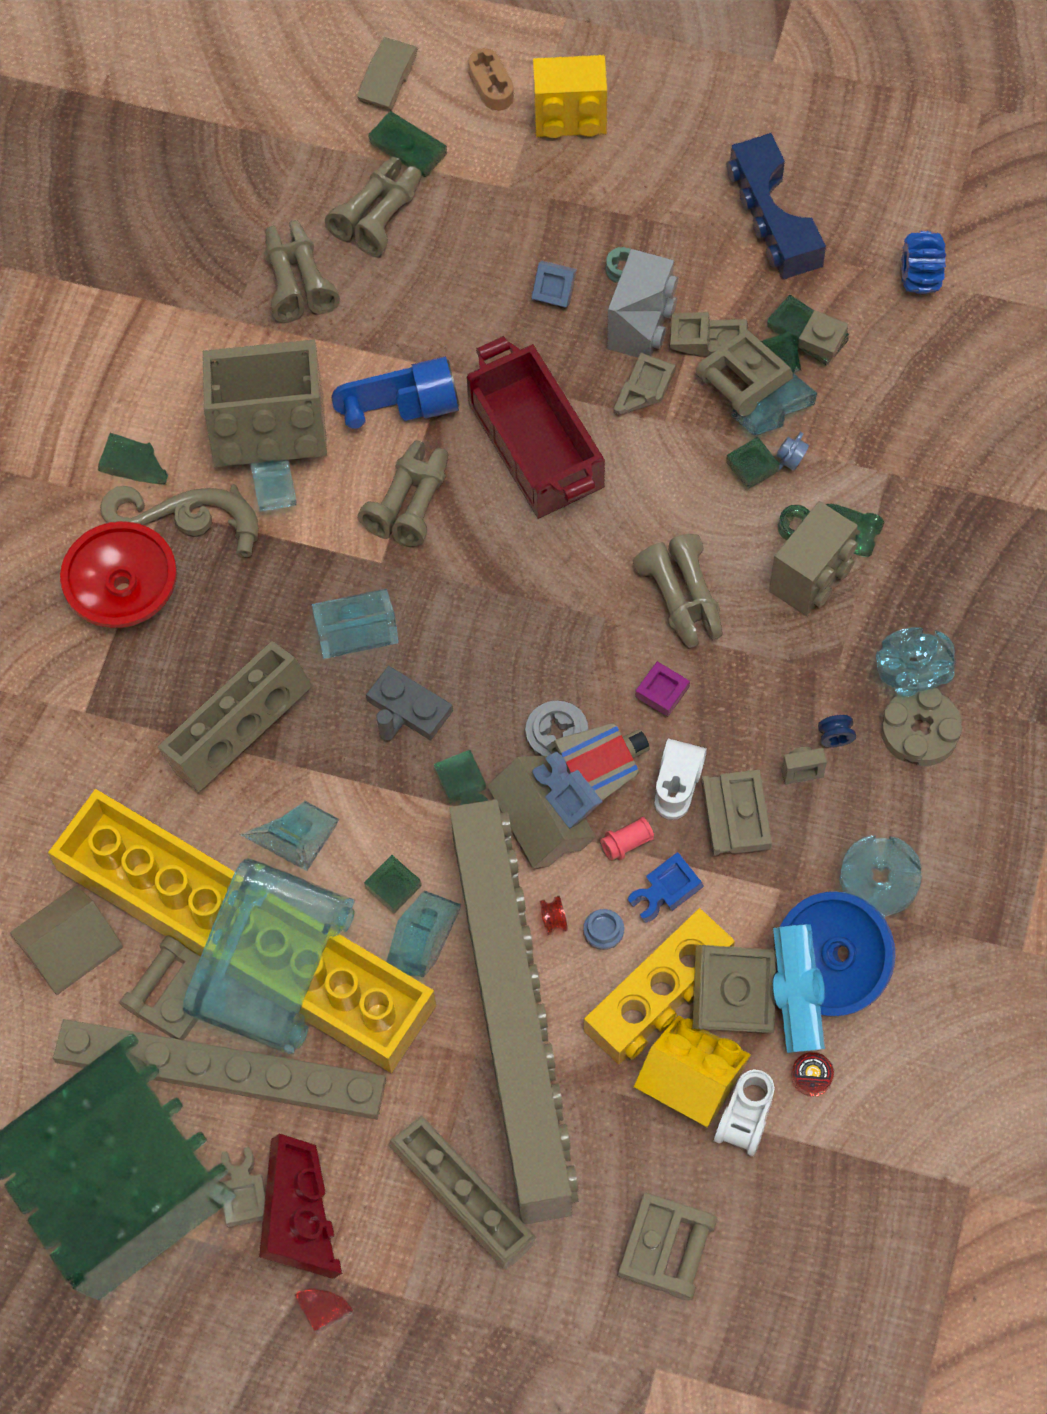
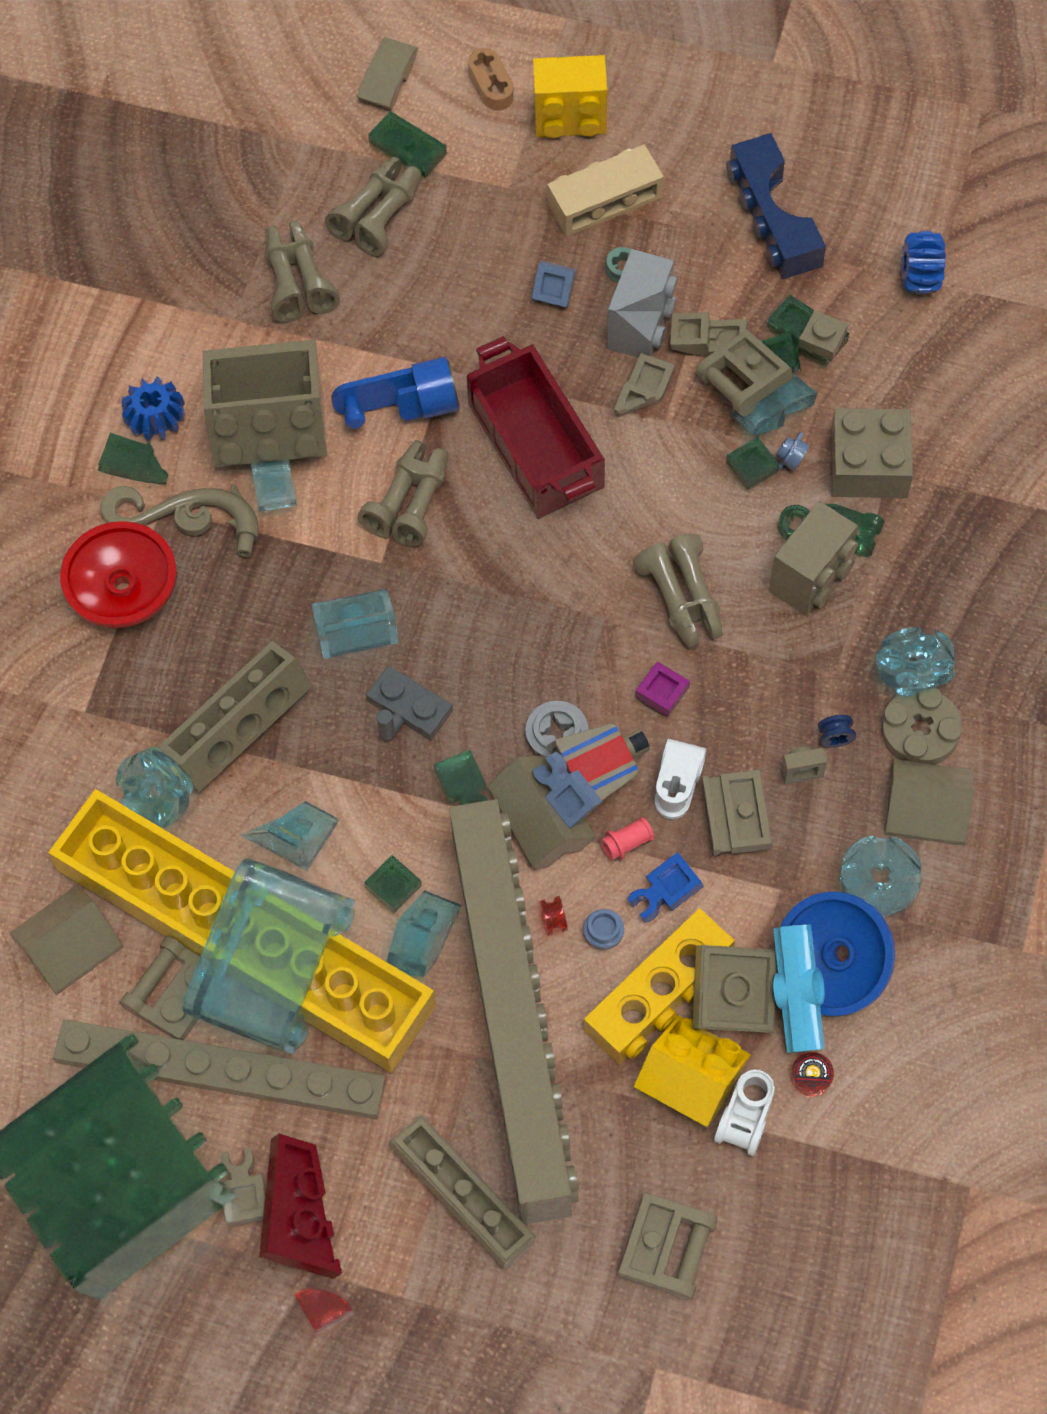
(153, 408): none -> blue gear
(169, 781): none -> clear light blue plate
(605, 190): none -> tan brick
(871, 453): none -> dark tan brick
(929, 802): none -> dark tan slope

